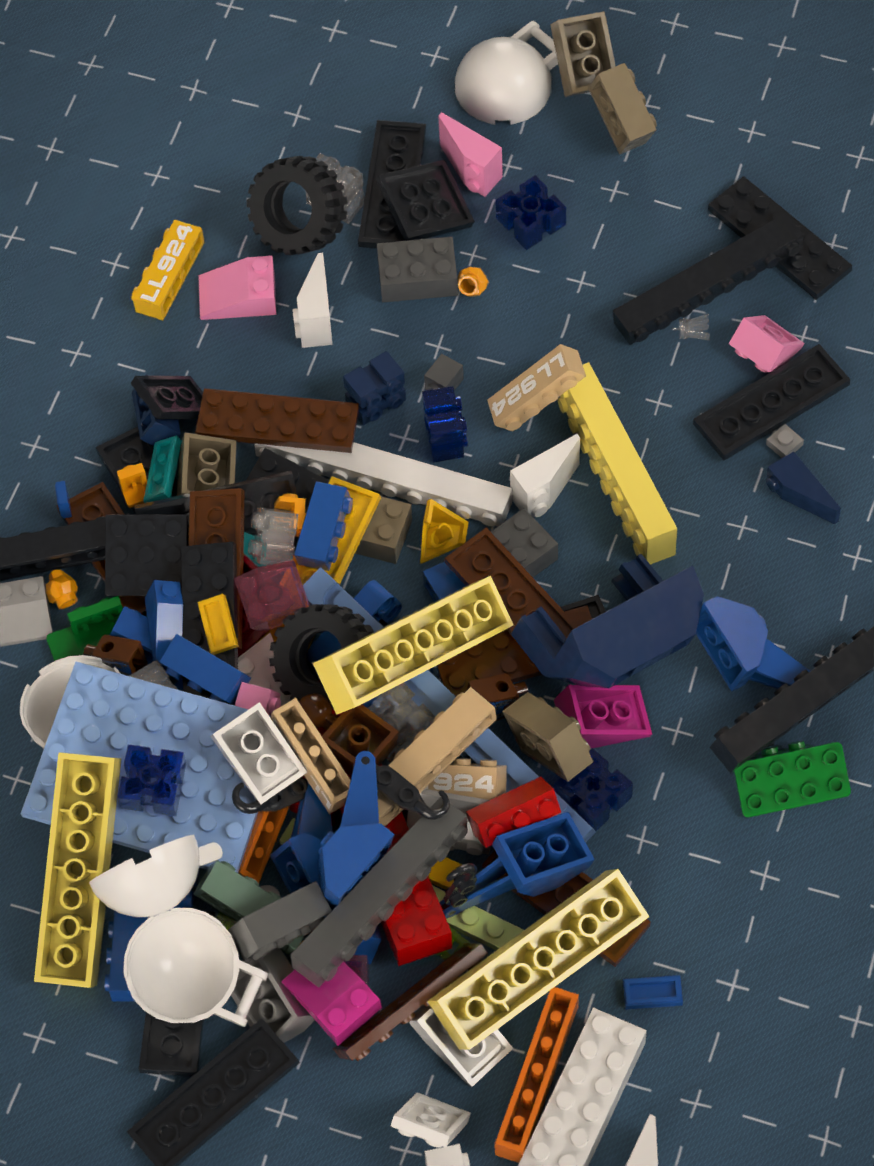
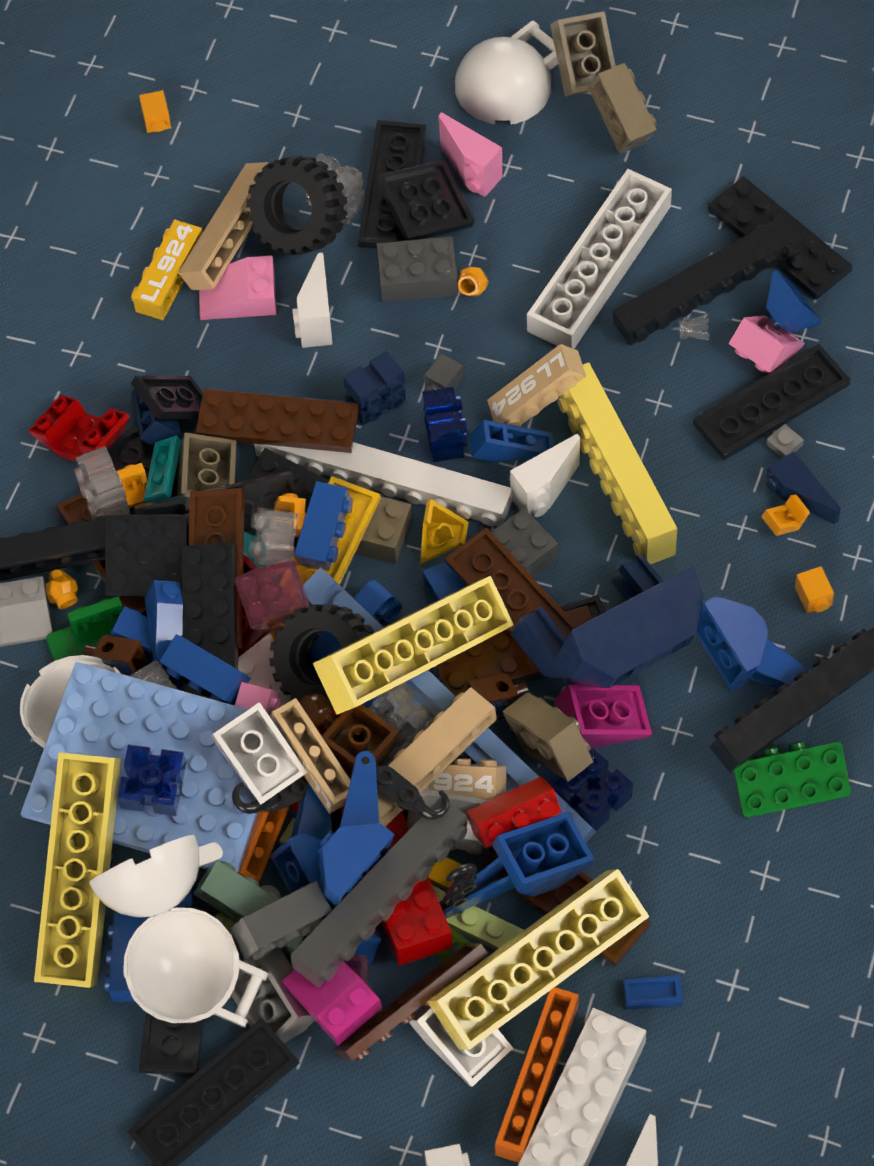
(63, 499): blue tile -> none
(73, 432): none -> red slope
(101, 484): none -> clear brick
(155, 111): none -> light orange brick
(217, 624): yellow tile -> none
(222, 235): none -> tan brick
(430, 1120): white plate -> none
(507, 442): none -> blue slope
(530, 212): clear blue brick -> none
(599, 260): none -> white brick
(786, 517): none -> light orange bracket
(789, 306): none -> blue slope
(814, 590): none -> light orange brick

